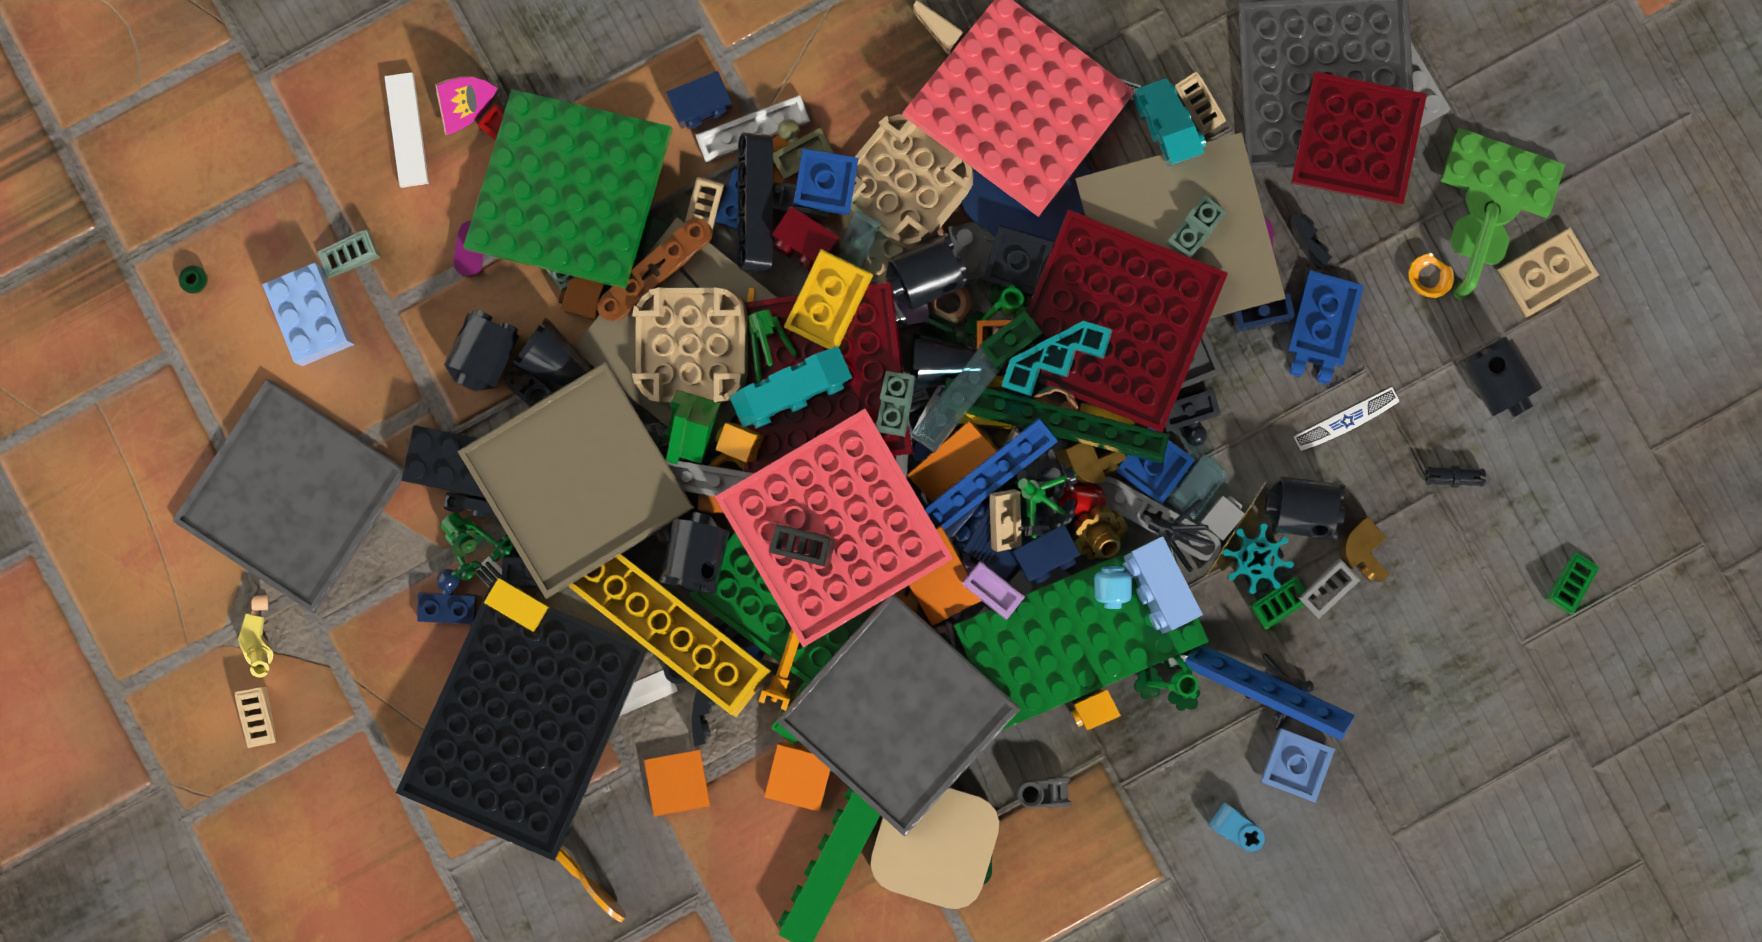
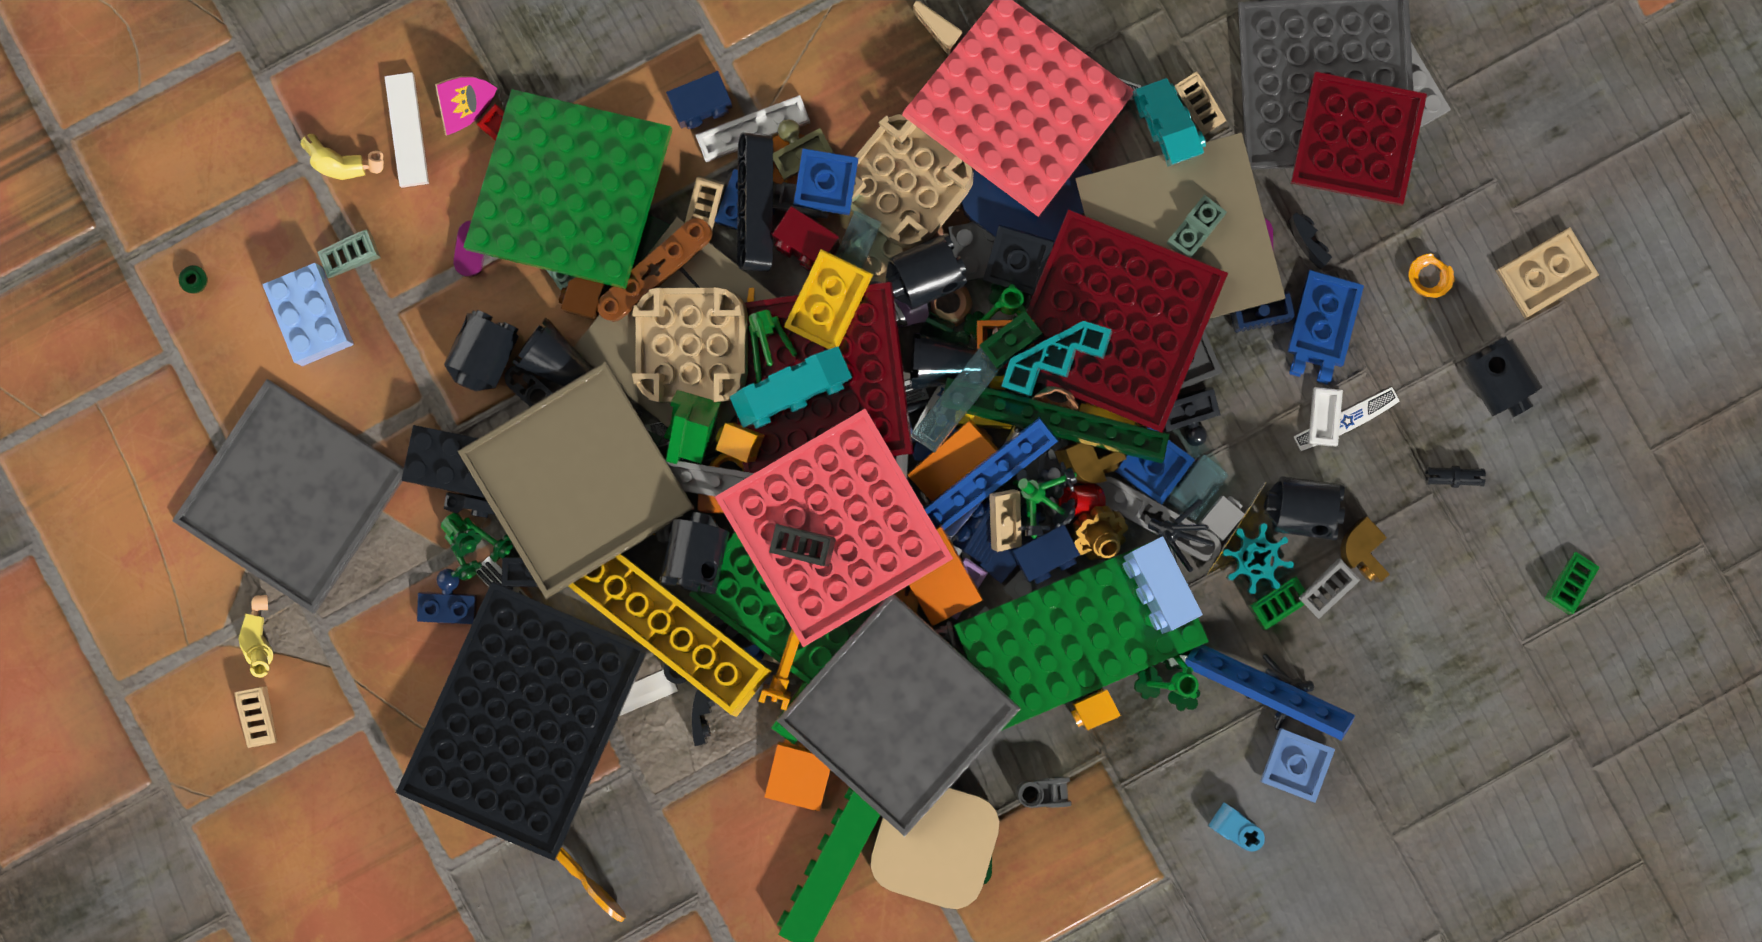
(337, 166): none -> light yellow arm
(516, 604): yellow tile -> none
(677, 782): orange tile -> none
(895, 403): sand green slope -> none
(993, 590): lavender tile -> none
(1112, 586): medium azure head -> none
(1325, 416): none -> white tile
(1503, 180): bright green plate -> none

